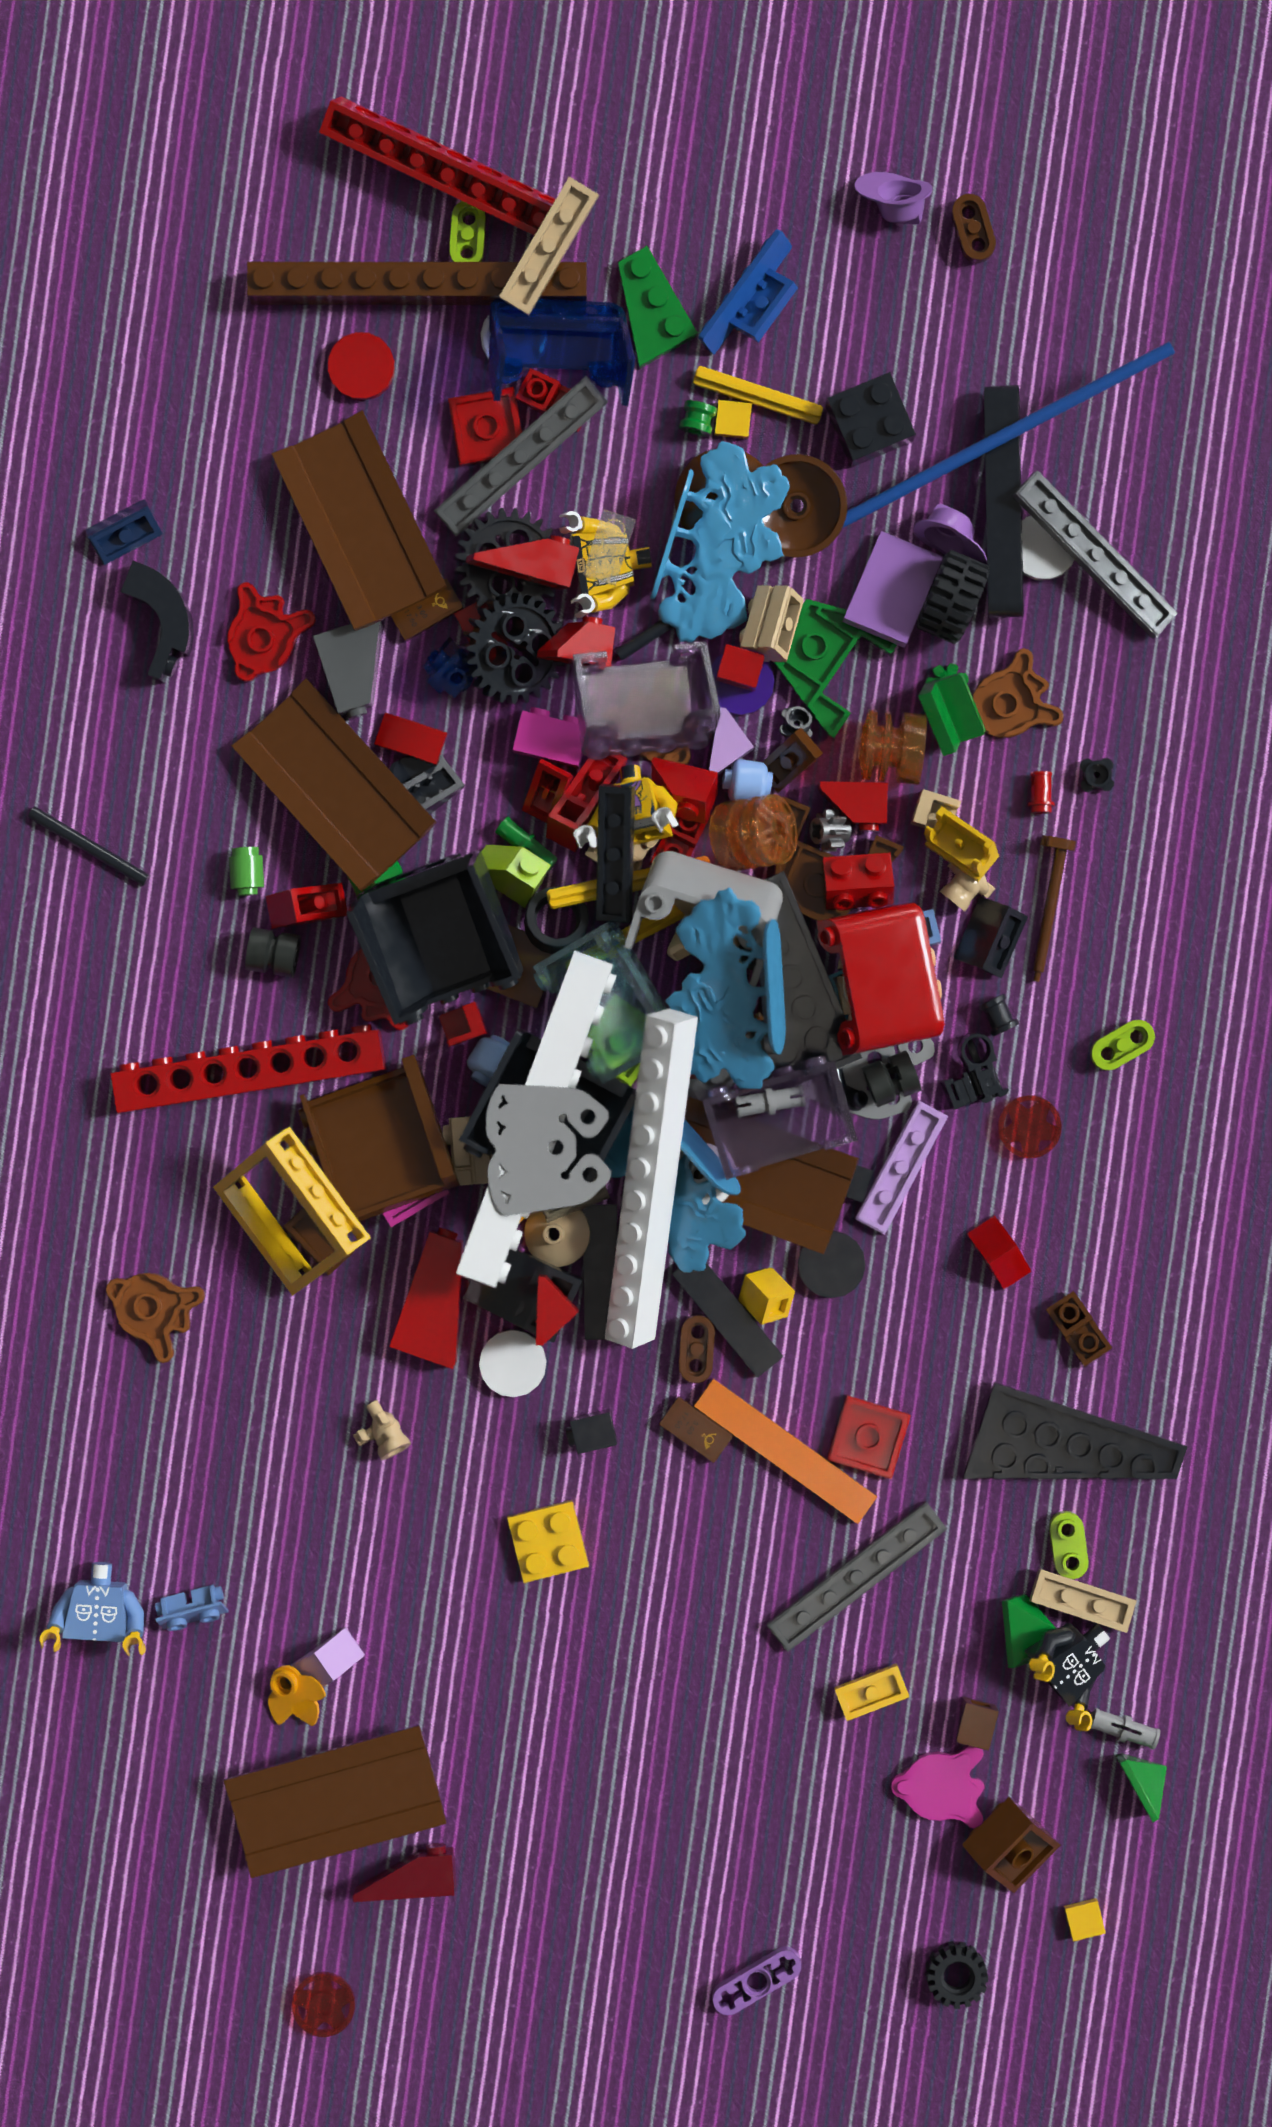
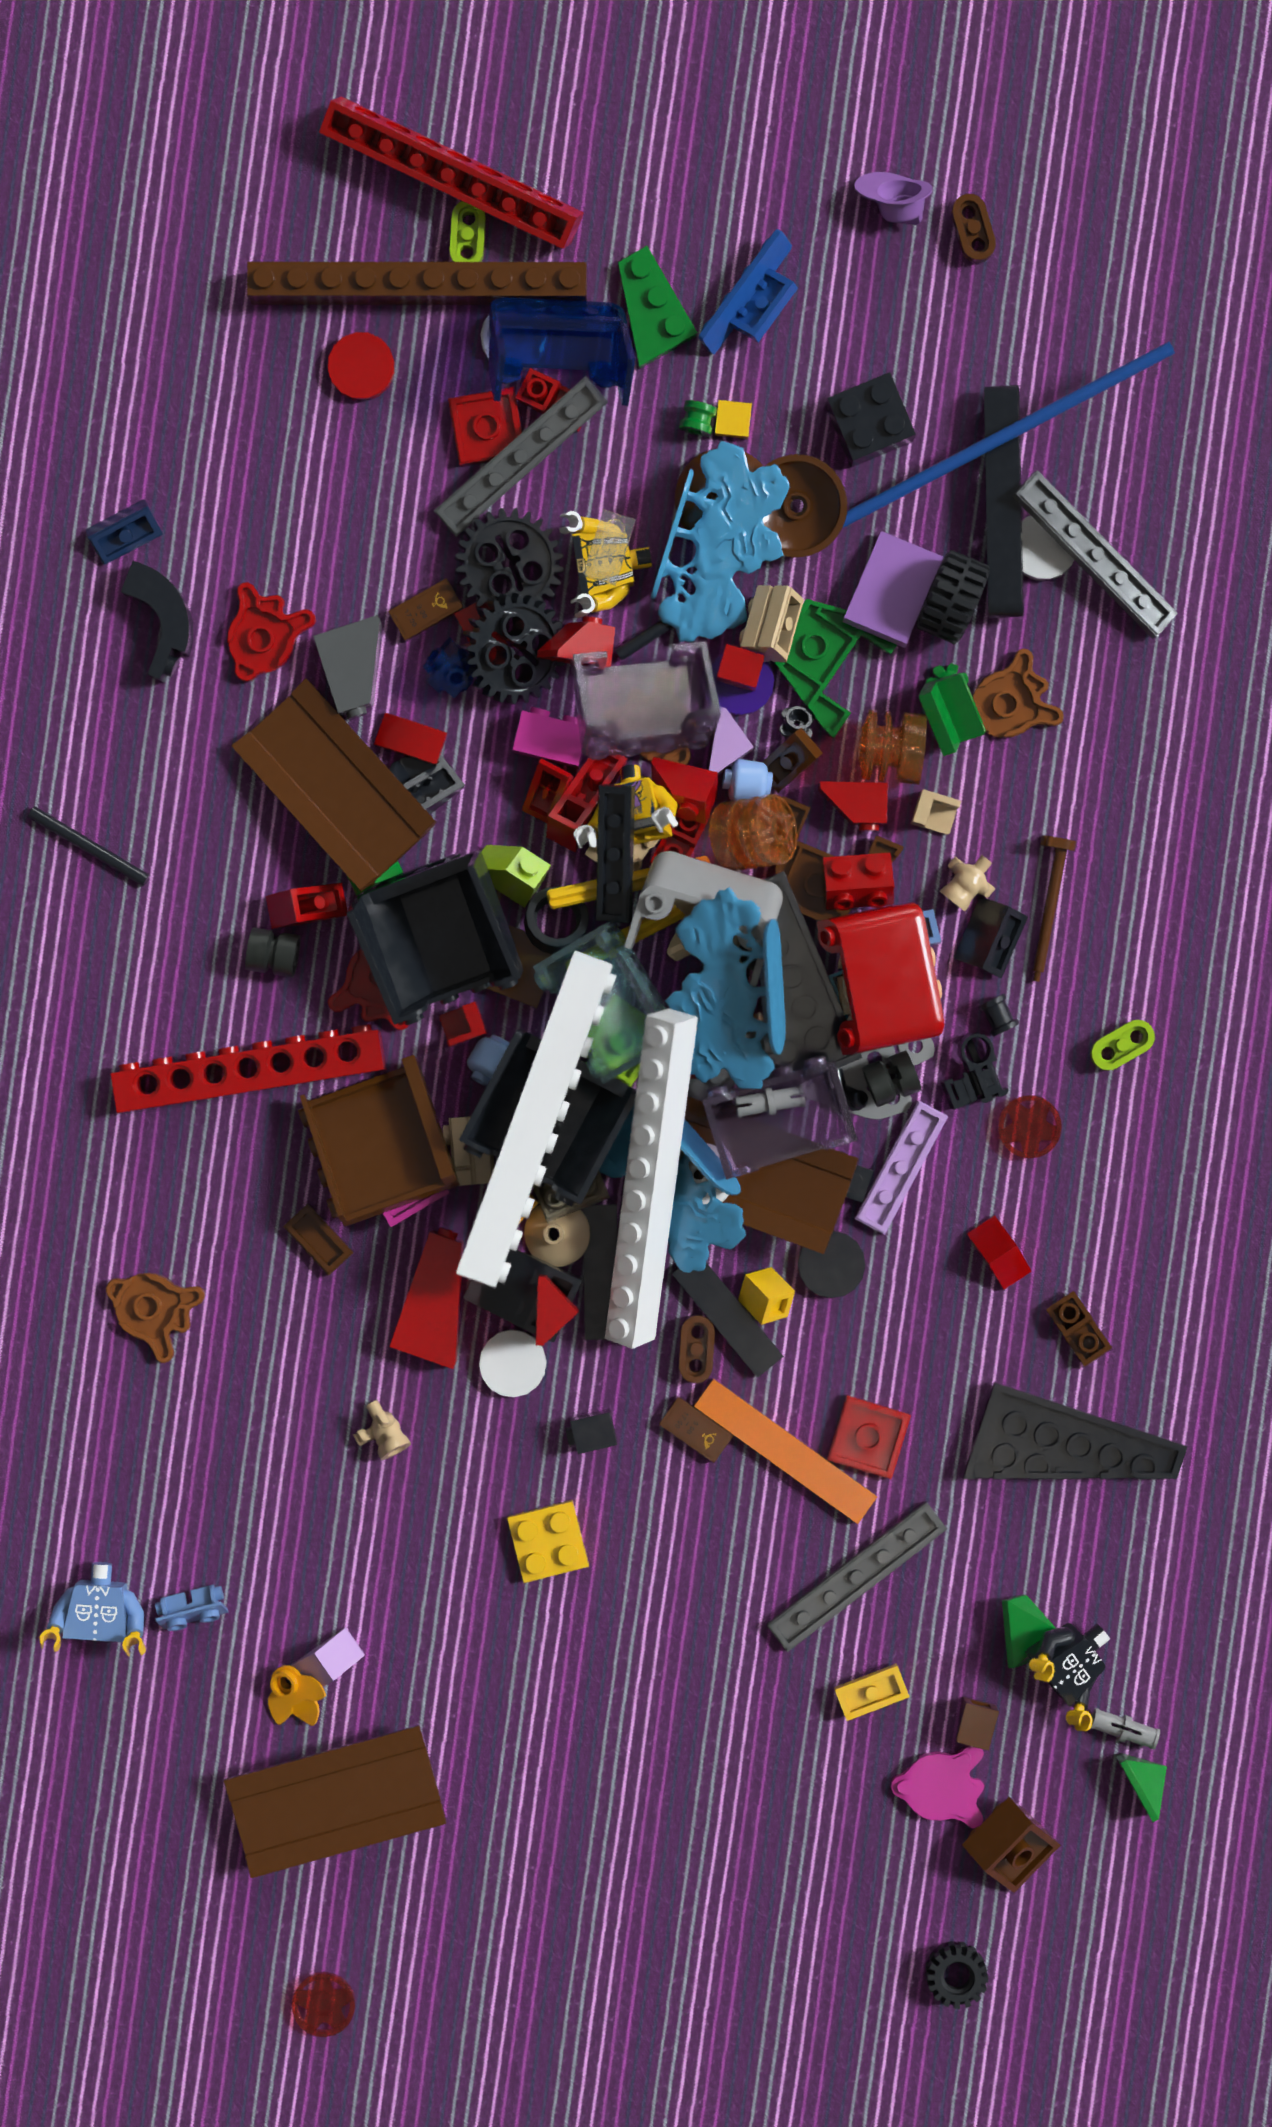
(246, 870): bright green brick -> none
(313, 1193): yellow window -> none
(359, 521): reddish brown hinge -> none
(420, 1875): dark red slope -> none
(518, 837): green axle -> none
(523, 1148): light grey piece -> none
(540, 561): red slope -> none
(549, 246): tan plate -> none
(731, 1986): medium lavender beam -> none
(757, 395): yellow axle -> none
(830, 830): flat silver gear -> none
(949, 530): medium lavender piece -> none
(961, 844): yellow hinge -> none
(1041, 794): red pin -> none
(1068, 1545): lime plate -> none
(1082, 1600): tan plate -> none
(1084, 1919): yellow tile -> none
(1090, 767): black plate -> none

